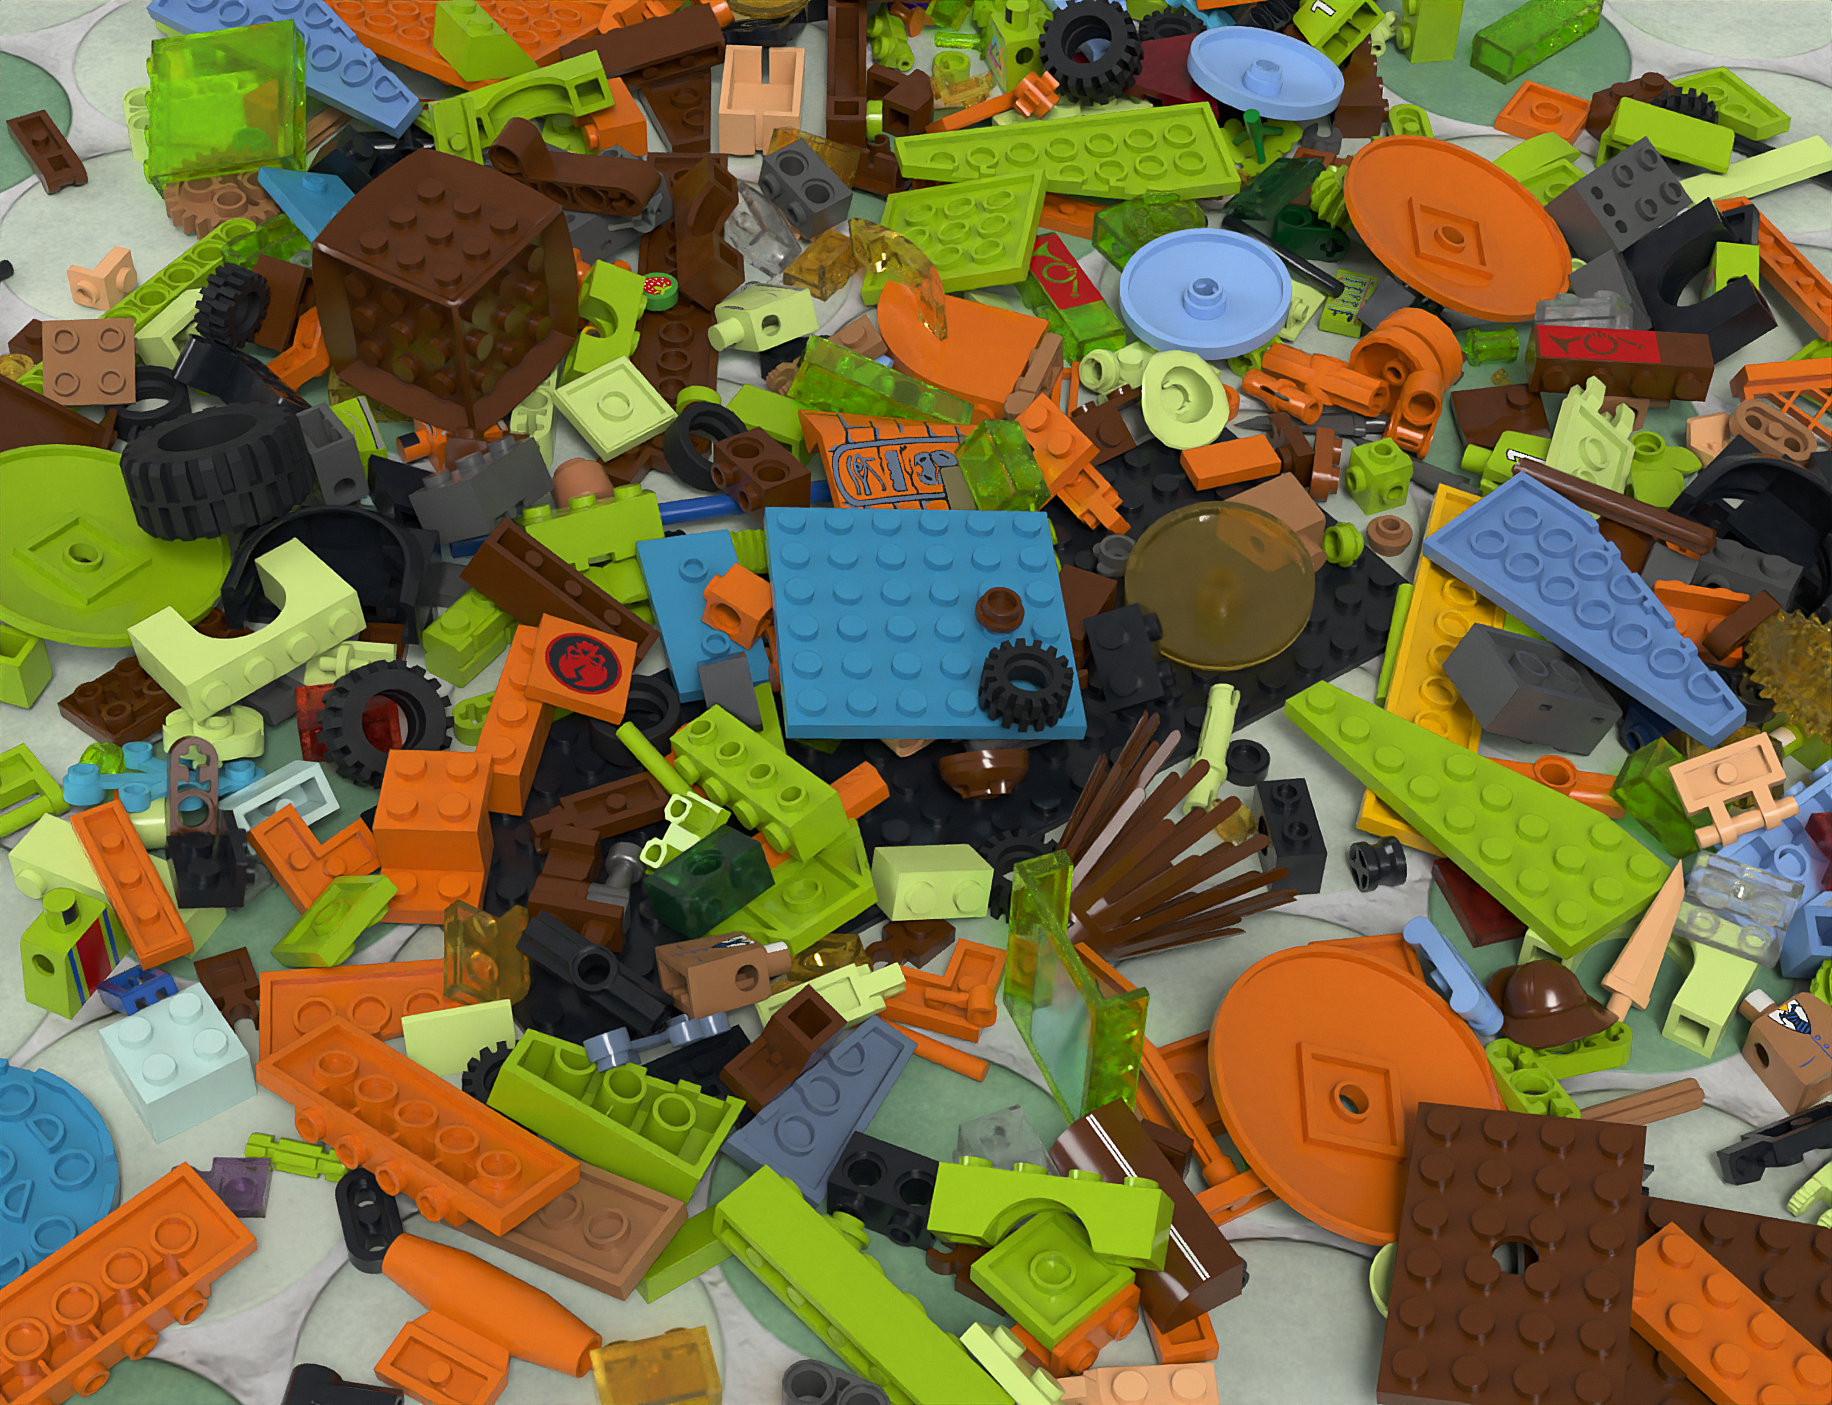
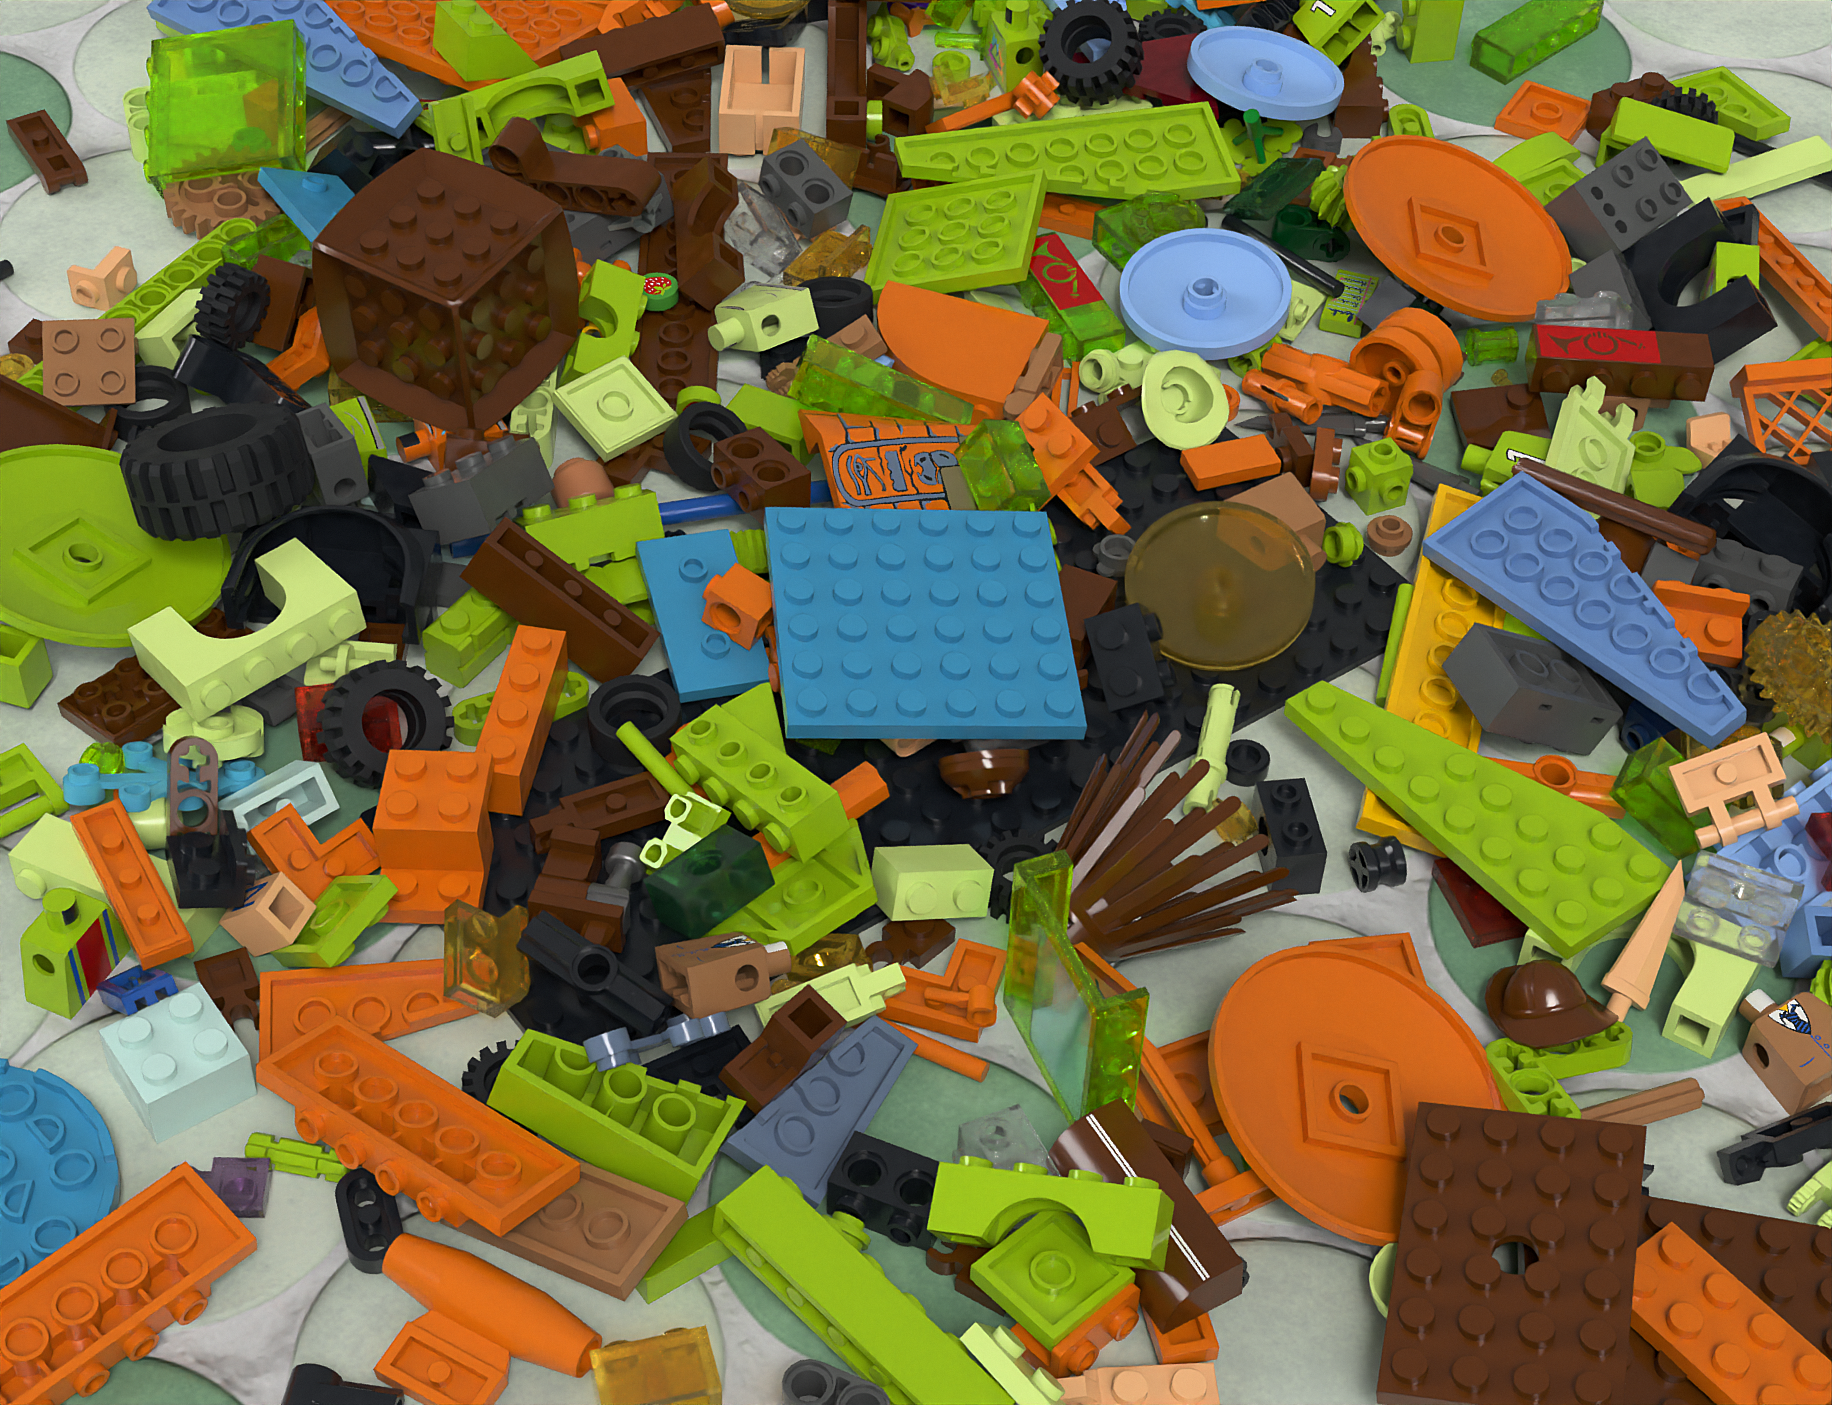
(271, 915): none -> light nougat brick
(451, 1037): yellowish green slope -> none
(580, 669): tile -> none
(729, 684): black slope -> none
(839, 302): none -> black tyre
(884, 249): clear yellow slope -> none
(1000, 610): reddish brown plate -> none
(1021, 705): black tyre -> none
(1455, 977): light blue plate -> none
(1737, 627): reddish brown beam -> none
(1772, 431): medium nougat plate -> none

